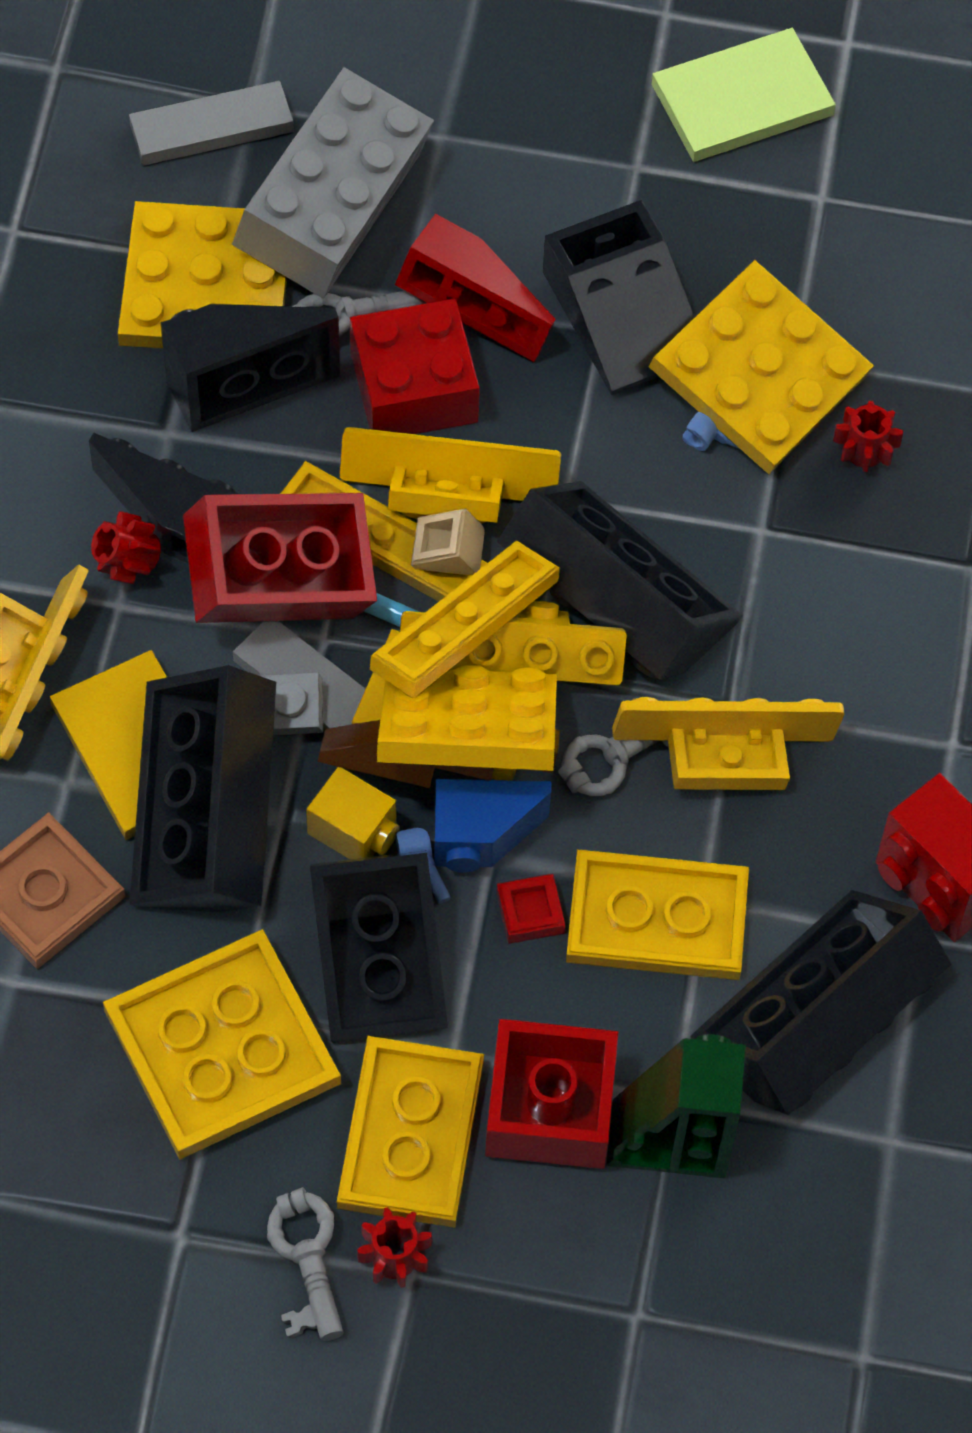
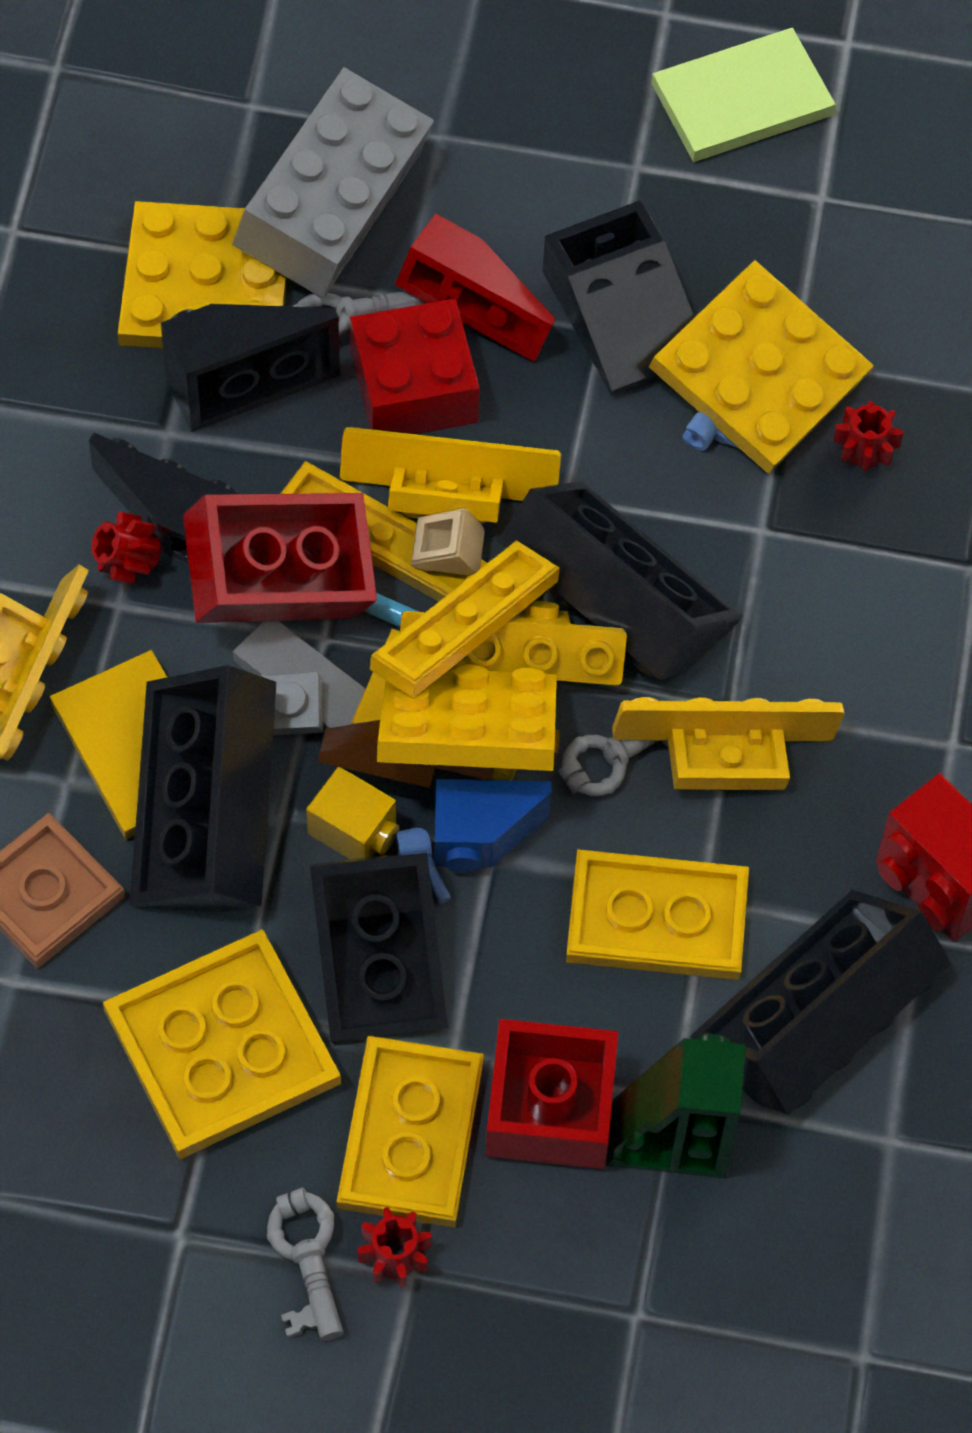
(211, 123): light grey tile -> none
(530, 908): red tile -> none

